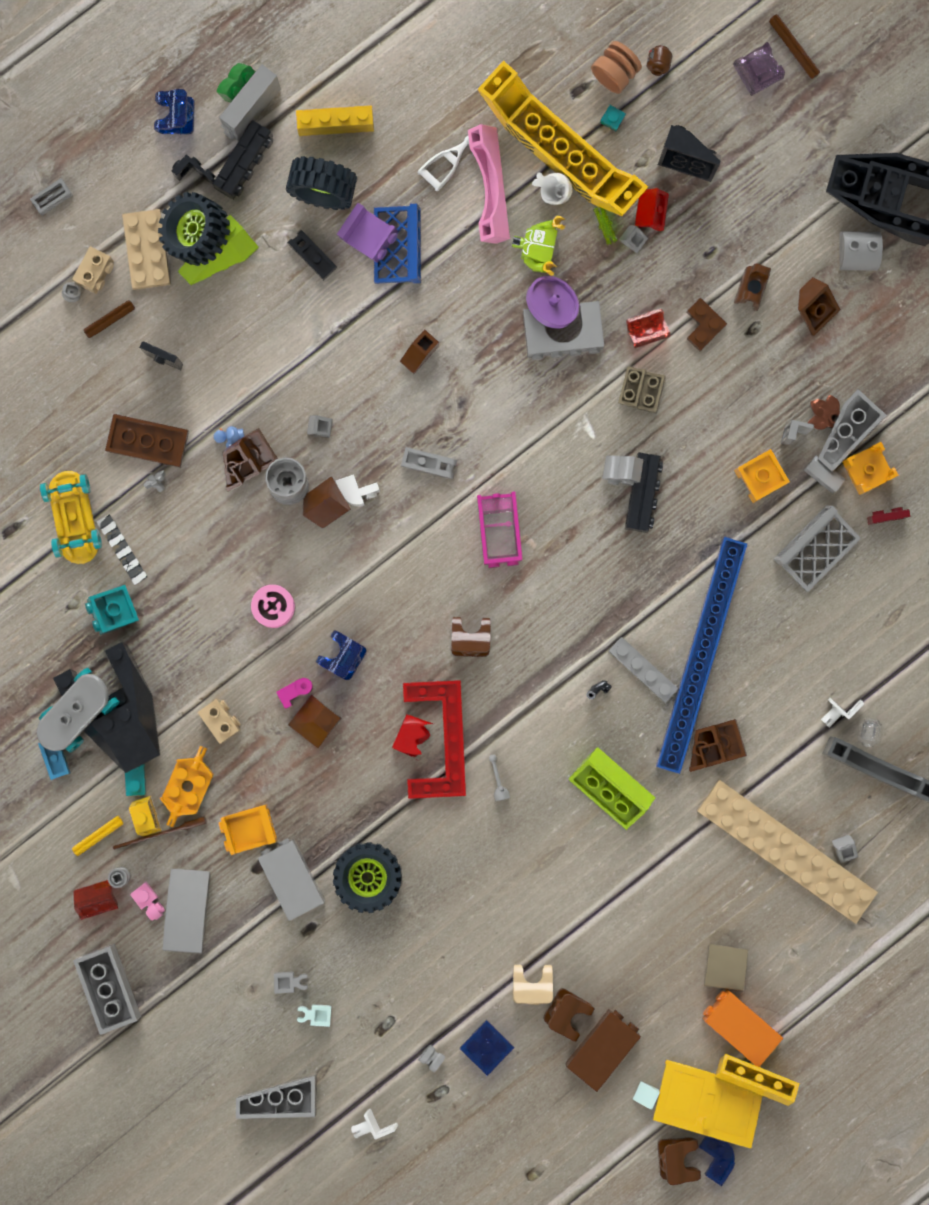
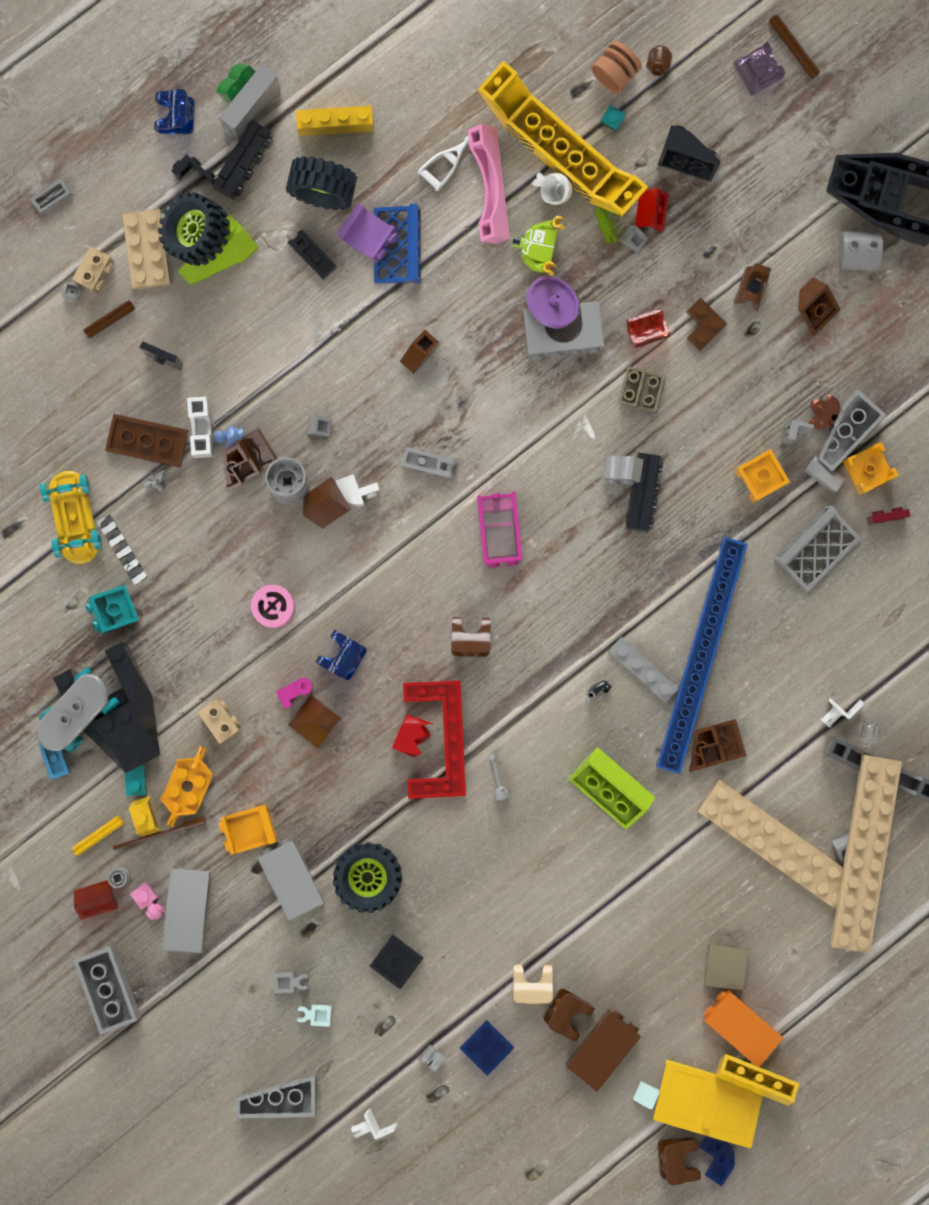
(200, 419): none -> white arch
(396, 961): none -> black plate
(866, 854): none -> tan plate

